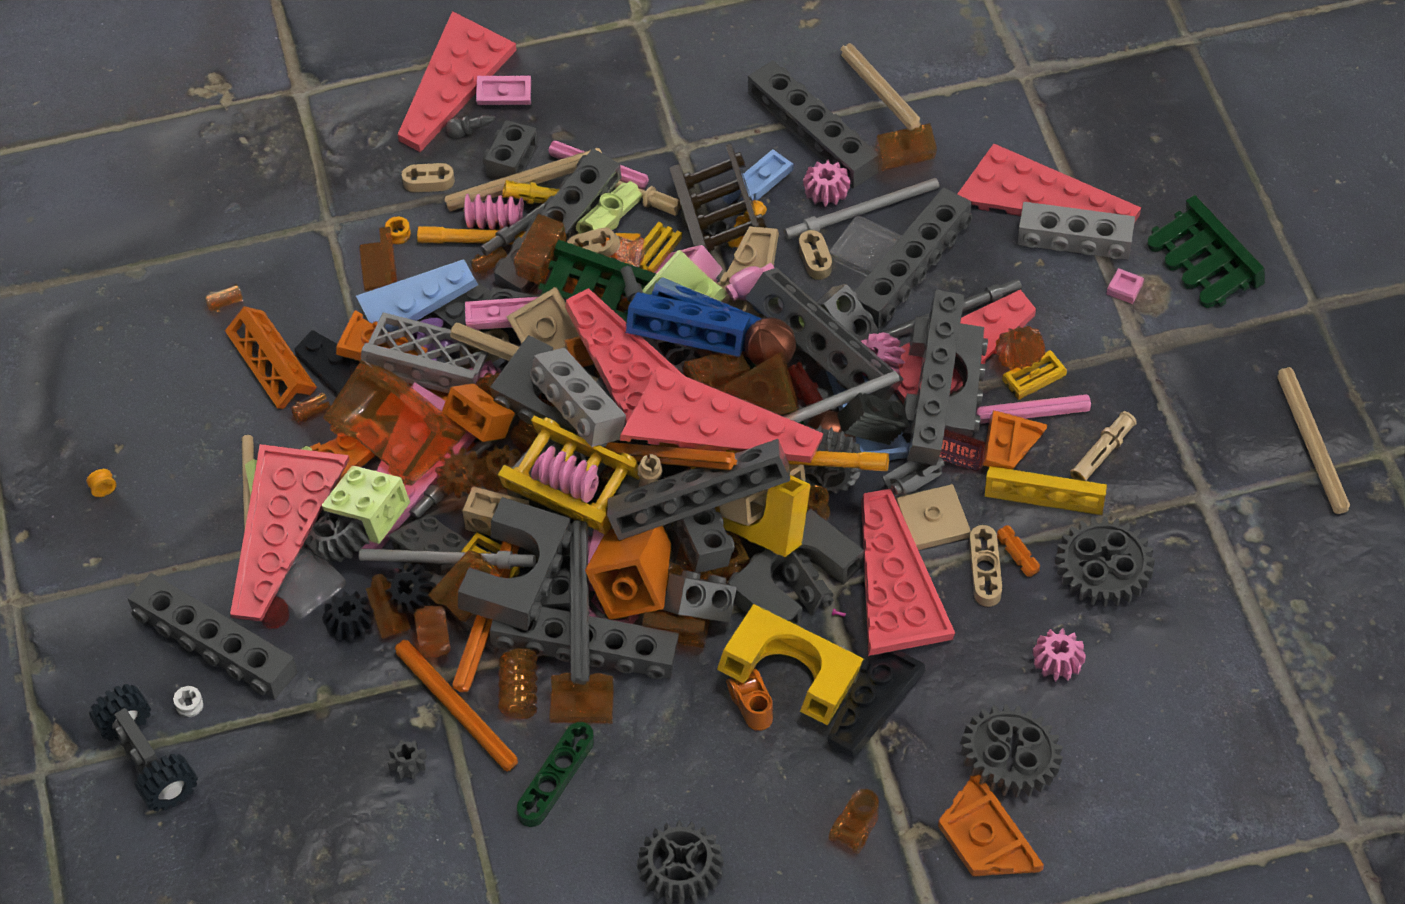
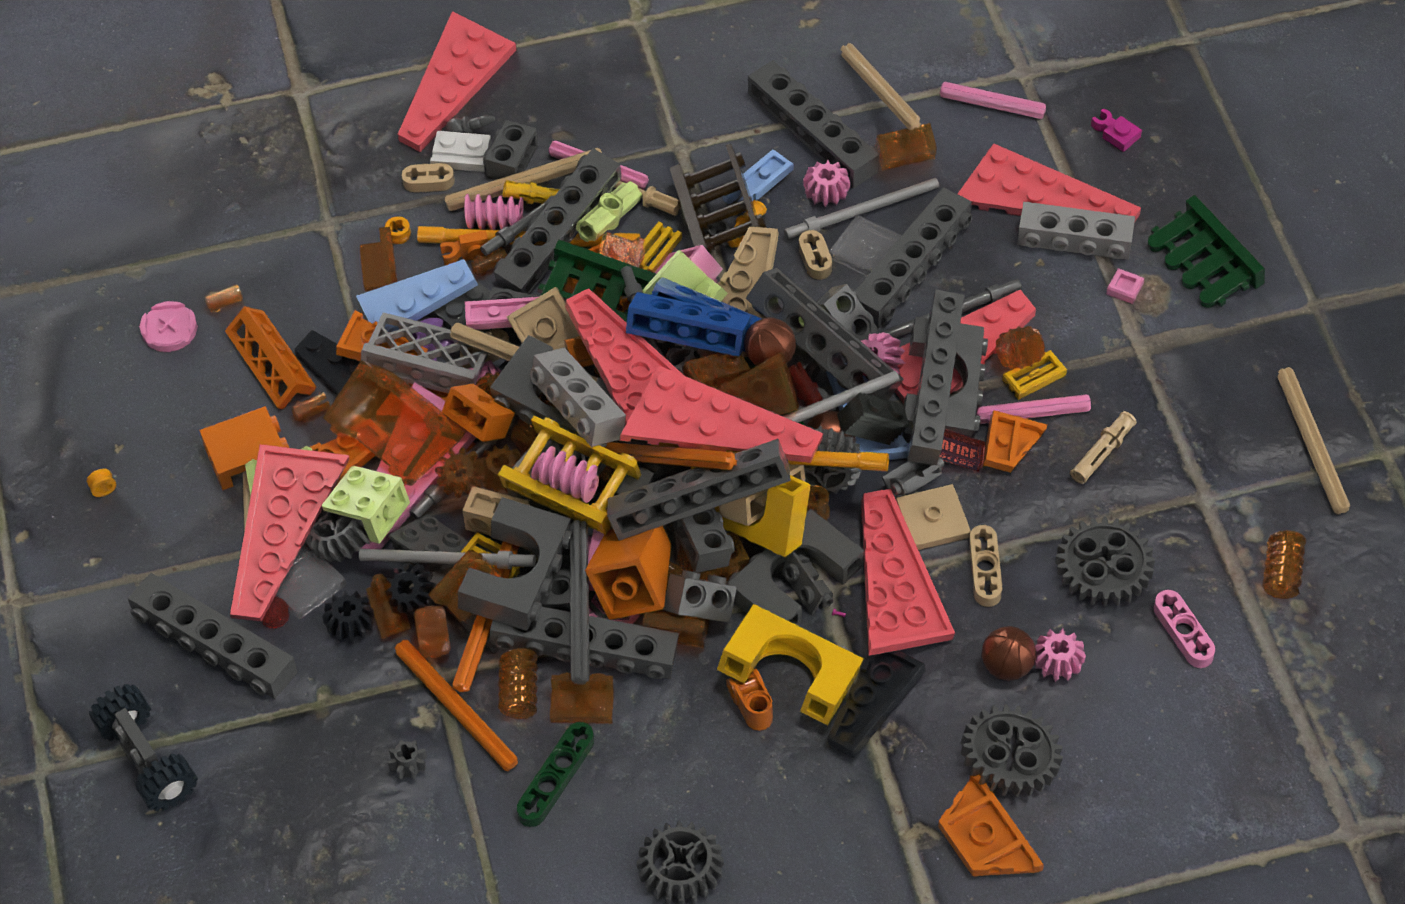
(168, 326): none -> bright pink tile
(191, 710): white bush -> none
(238, 442): none -> orange panel
(461, 150): none -> white plate
(466, 247): none -> orange plate
(503, 90): bright pink plate -> none
(538, 249): clear orange brick -> none
(593, 239): tan beam -> none
(649, 470): tan pin -> none
(744, 280): bright pink plant -> none
(855, 825): clear orange piece -> none
(993, 100): none -> bright pink axle
(1008, 653): none -> copper piece
(1018, 551): orange axle -> none
(1045, 490): yellow fence -> none
(1117, 132): none -> dark pink plate
(1184, 641): none -> bright pink beam
(1284, 564): none -> clear orange piece

